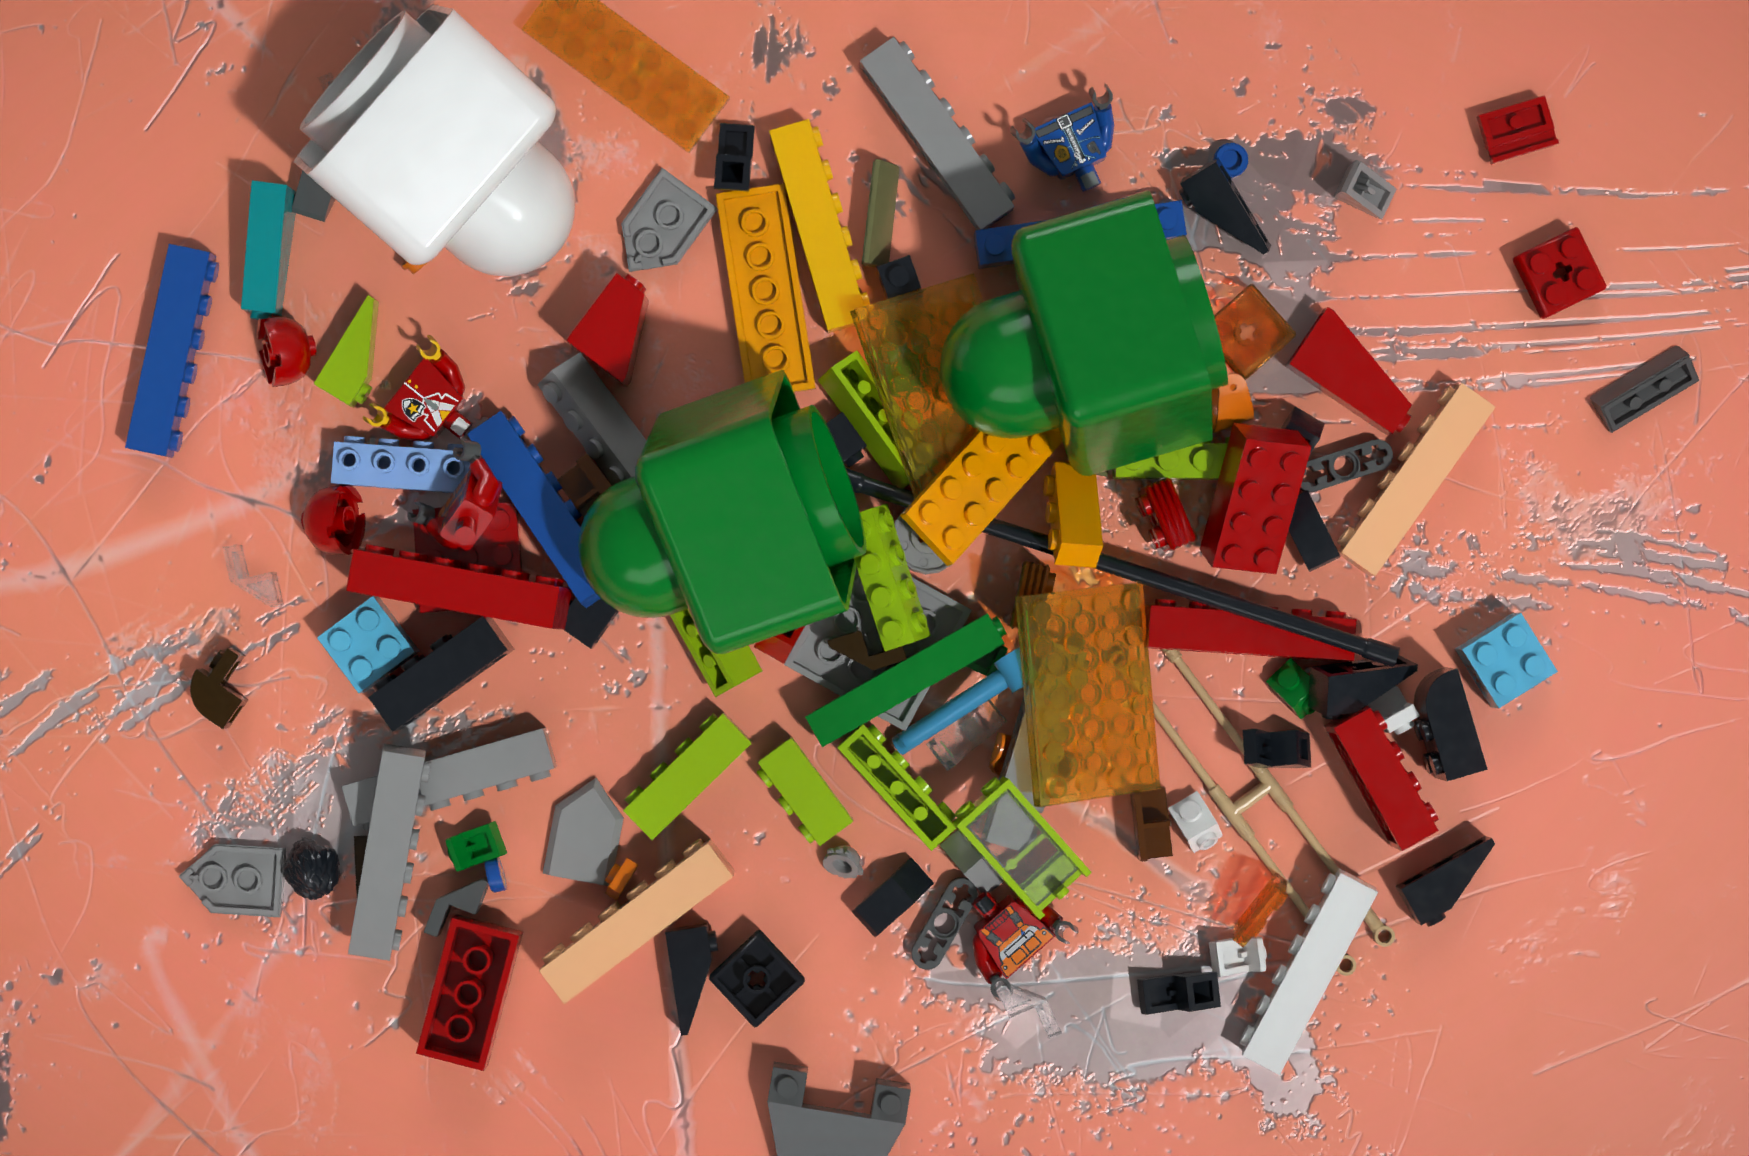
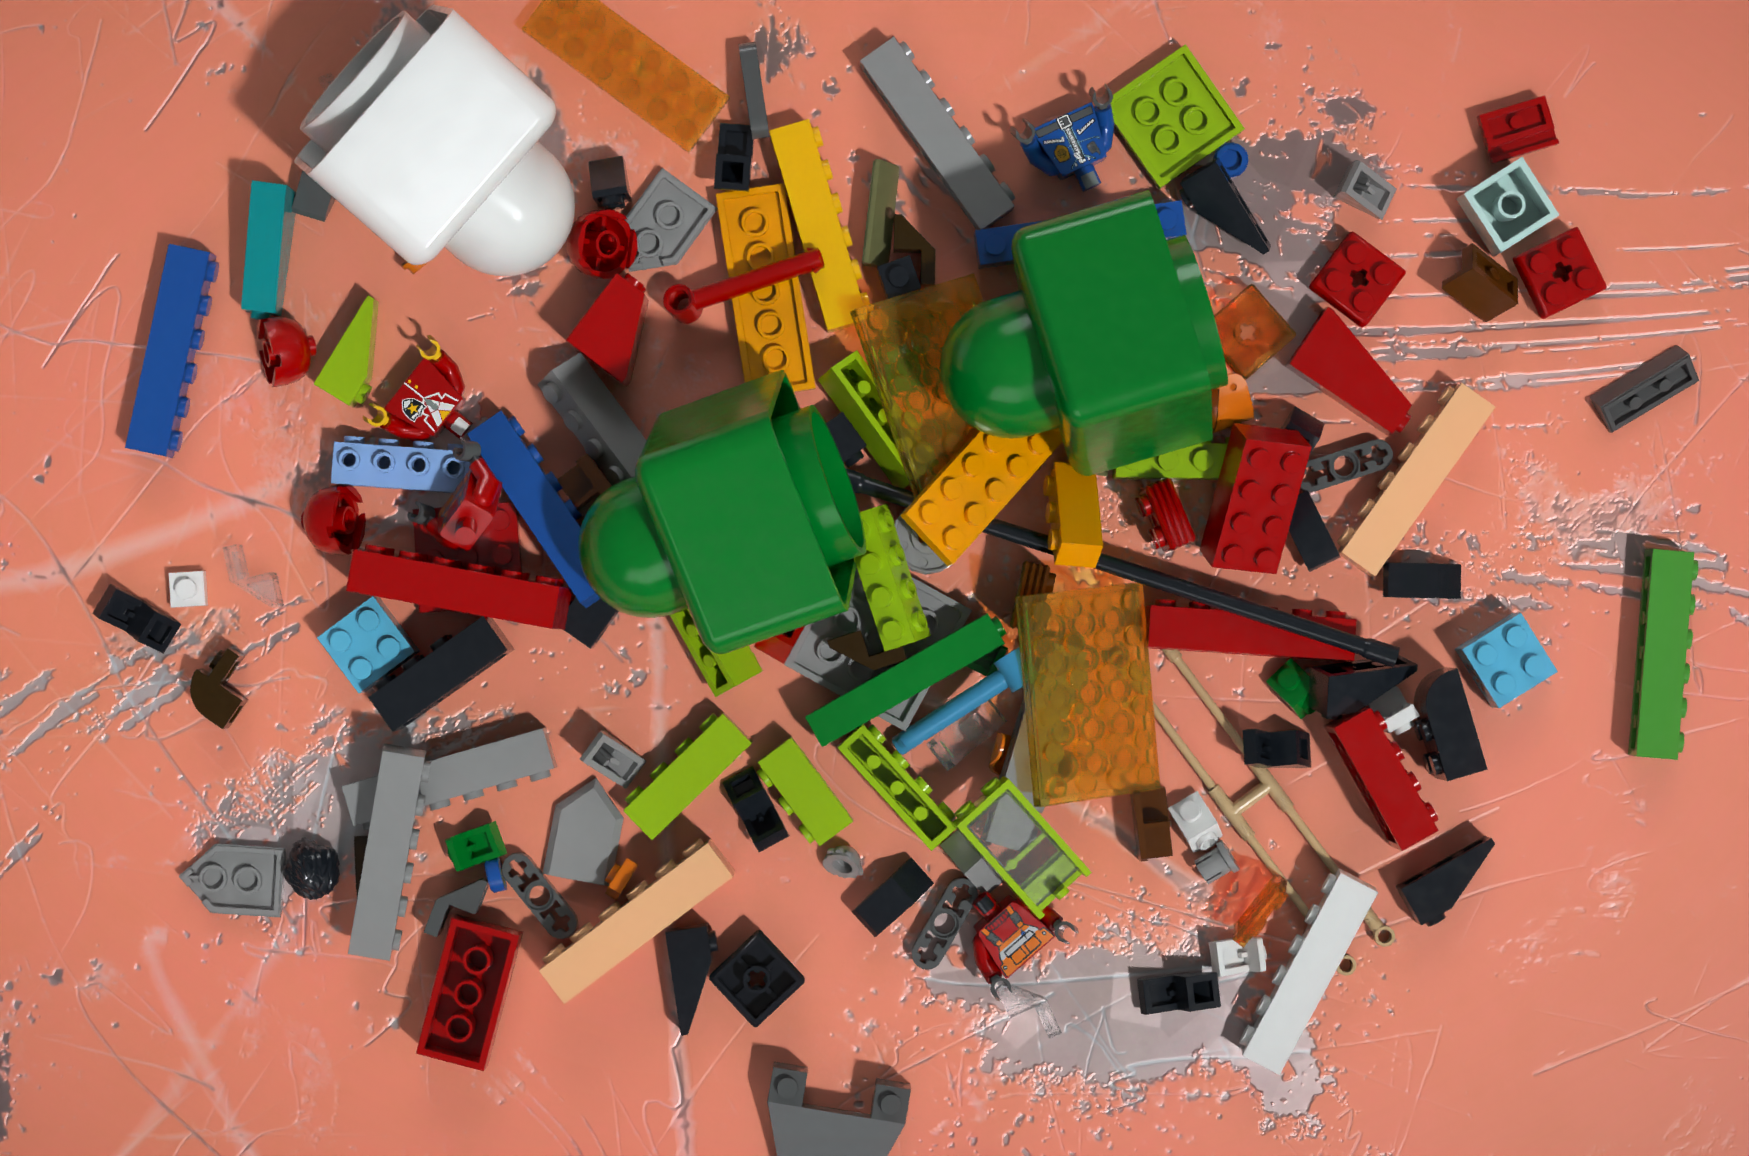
(137, 618): none -> black slope
(188, 589): none -> white plate
(517, 880): none -> dark grey beam
(602, 244): none -> red cylinder
(610, 183): none -> black slope
(613, 759): none -> light grey slope
(739, 285): none -> red piece
(753, 90): none -> dark grey beam
(755, 809): none -> black slope
(909, 240): none -> dark brown slope
(1173, 117): none -> lime plate
(1216, 863): none -> light grey bush
(1334, 279): none -> red brick
(1422, 580): none -> black slope
(1482, 285): none -> reddish brown panel
(1507, 206): none -> light aqua brick
(1662, 654): none -> bright green brick

